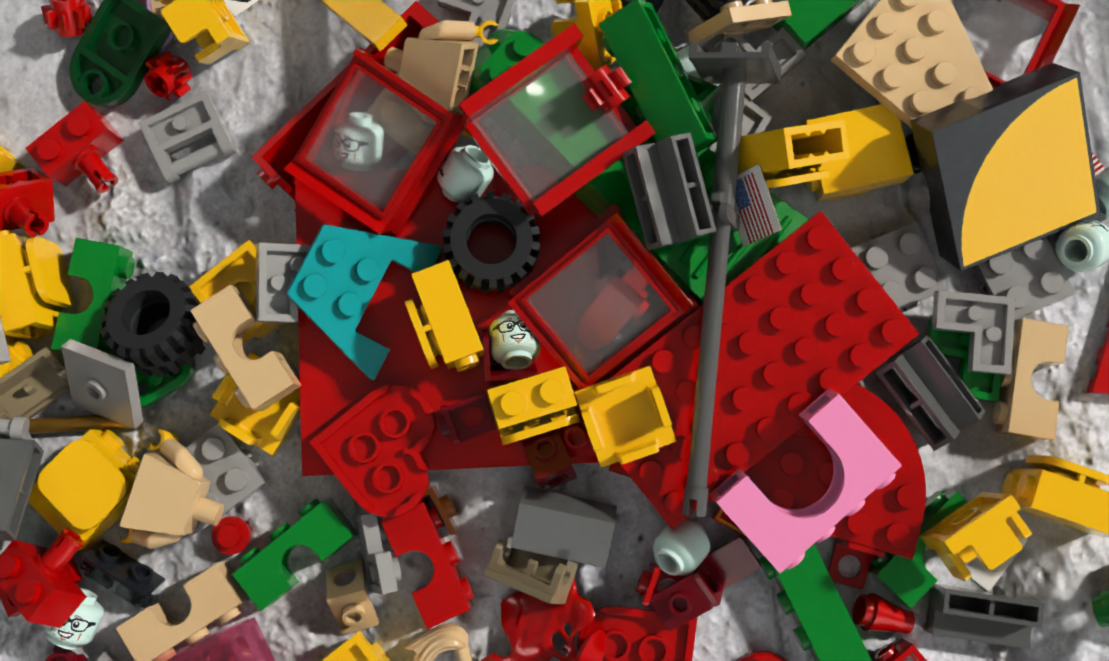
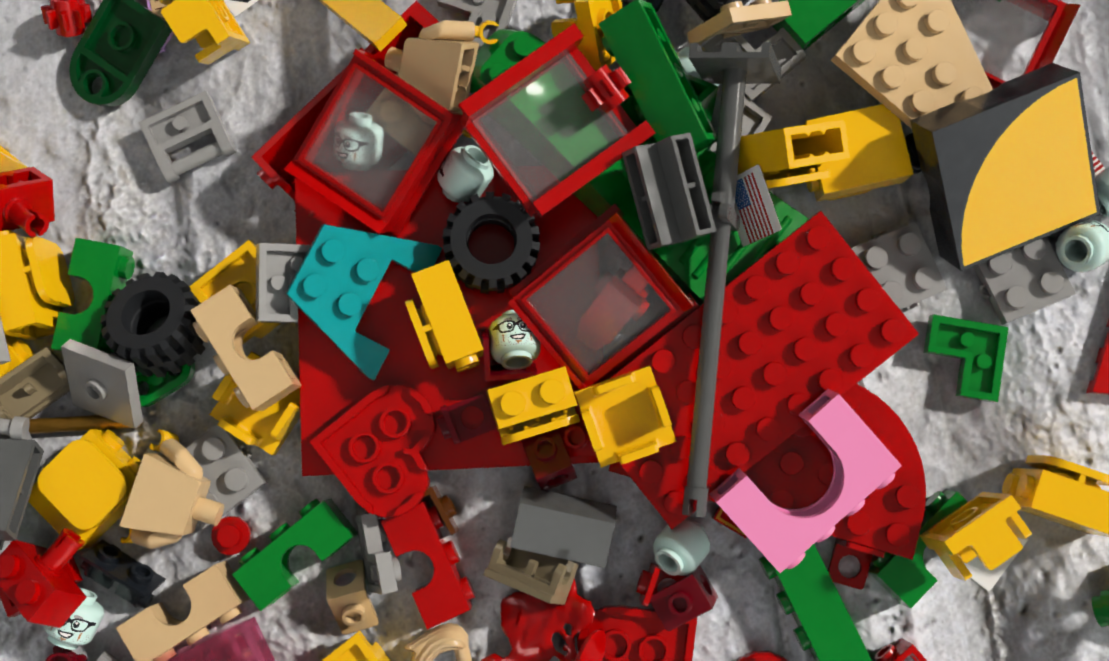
(77, 147): red brick -> none
(168, 76): red gear -> none
(725, 567): bracket -> none
(881, 615): red cone -> none
(930, 392): dark grey piece -> none
(982, 616): dark grey piece -> none
(986, 319): light grey plate -> none
(1019, 407): tan arch -> none

